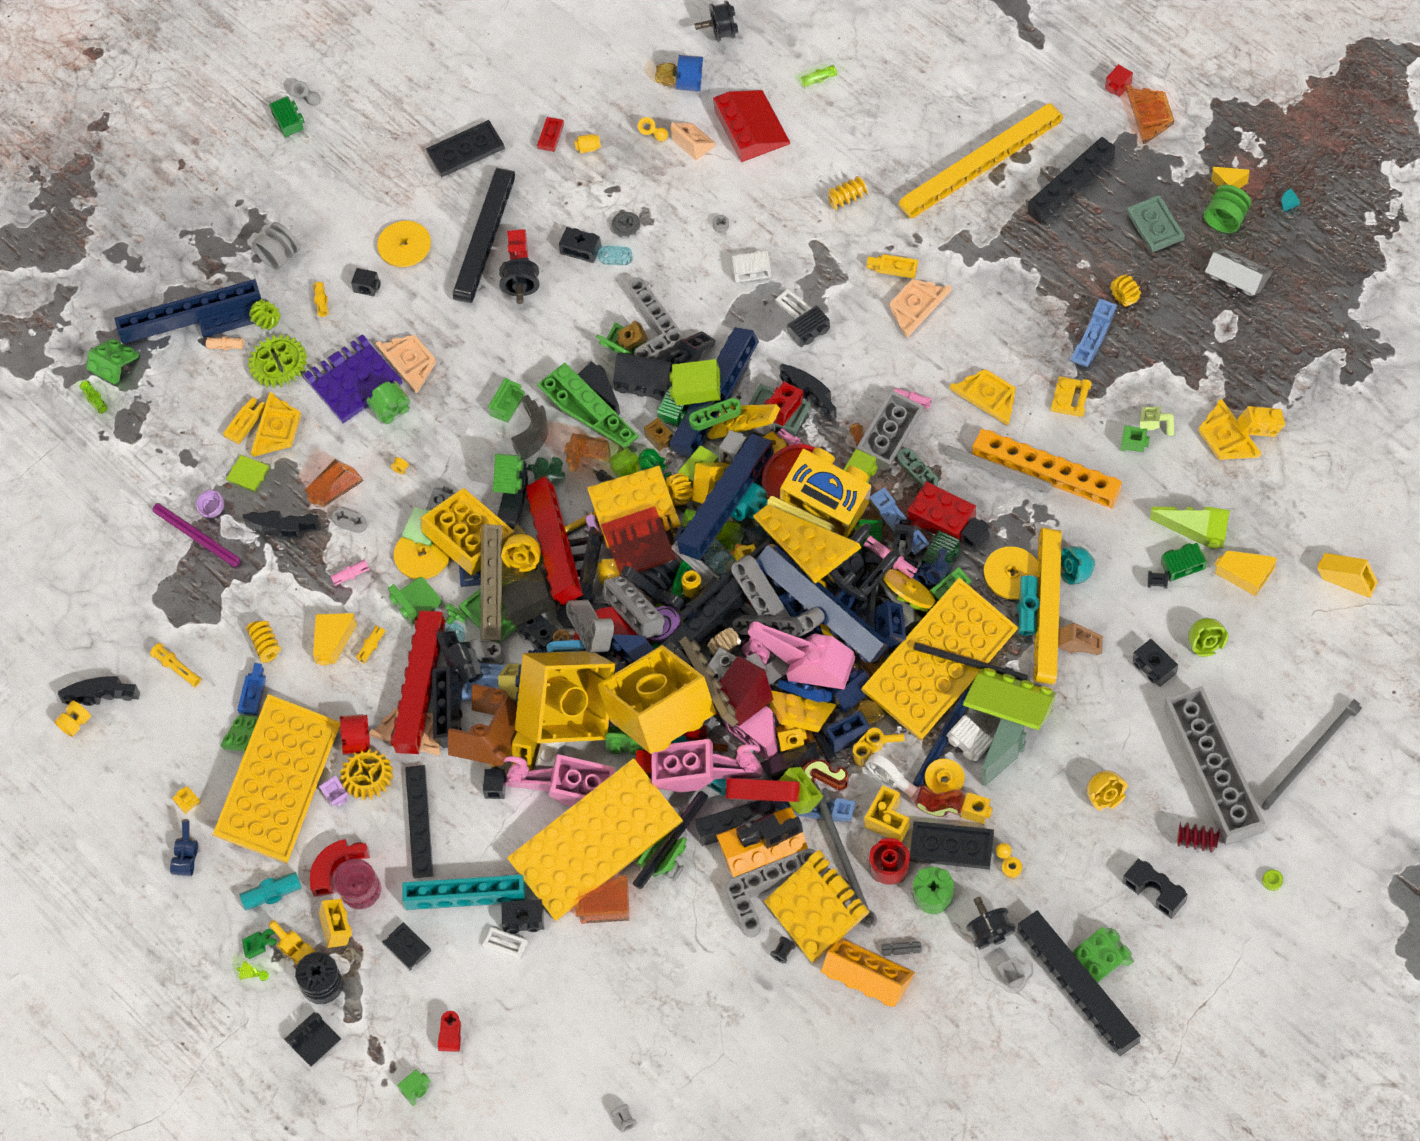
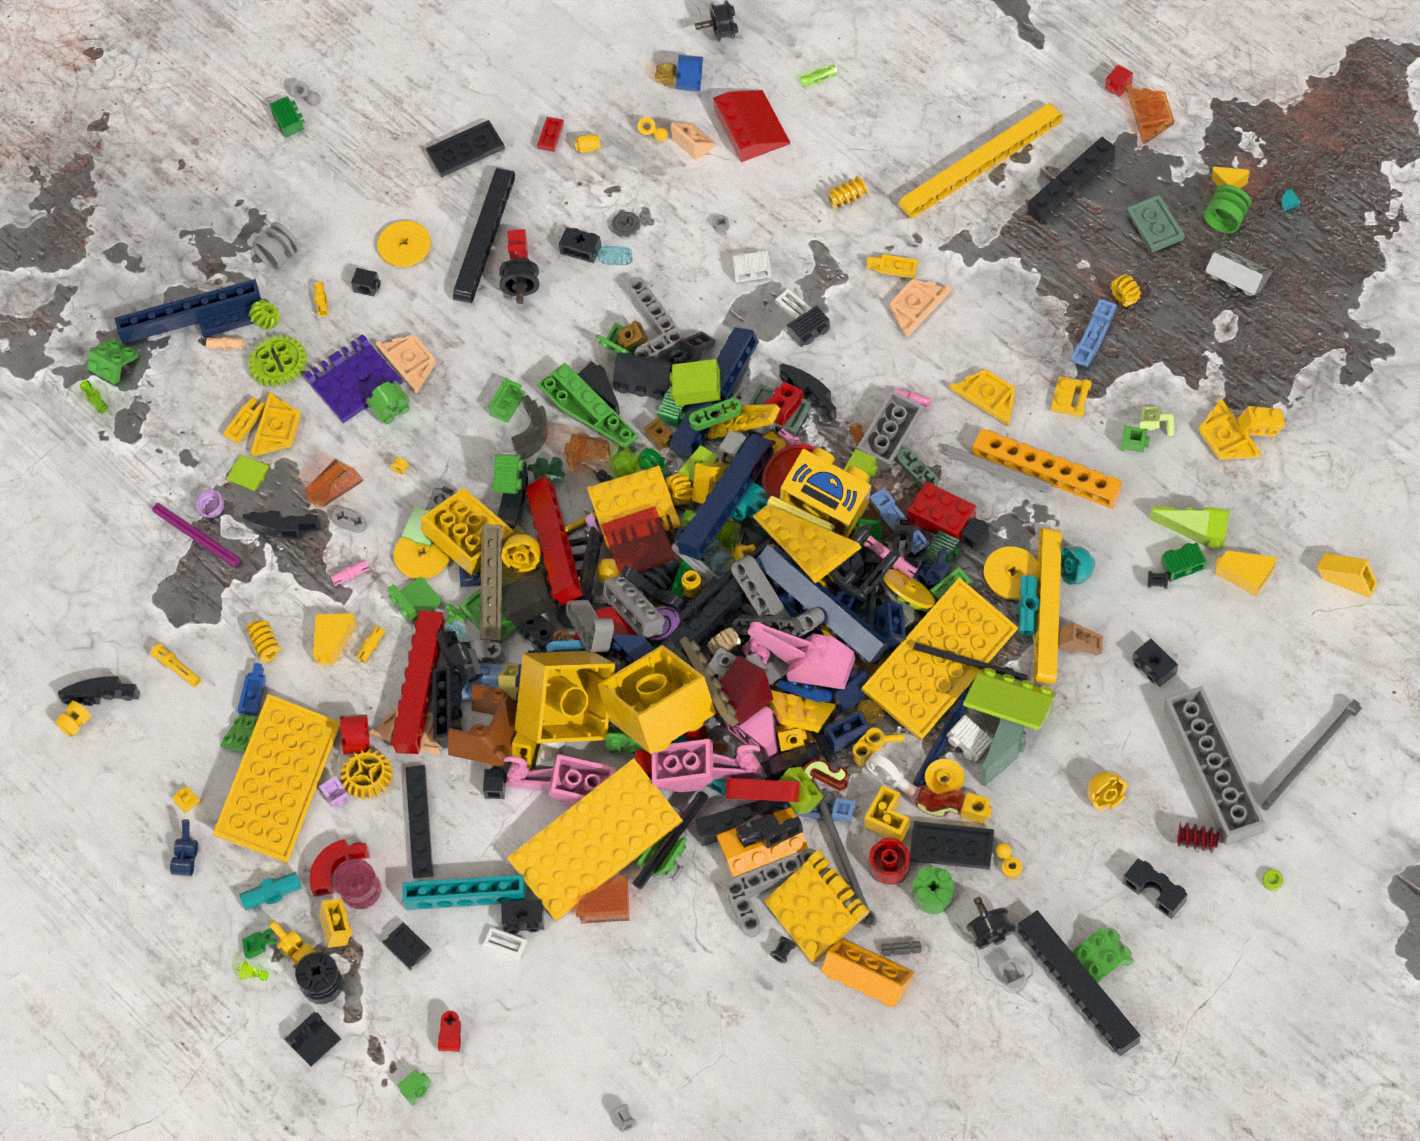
(1207, 636): lime cylinder -> none

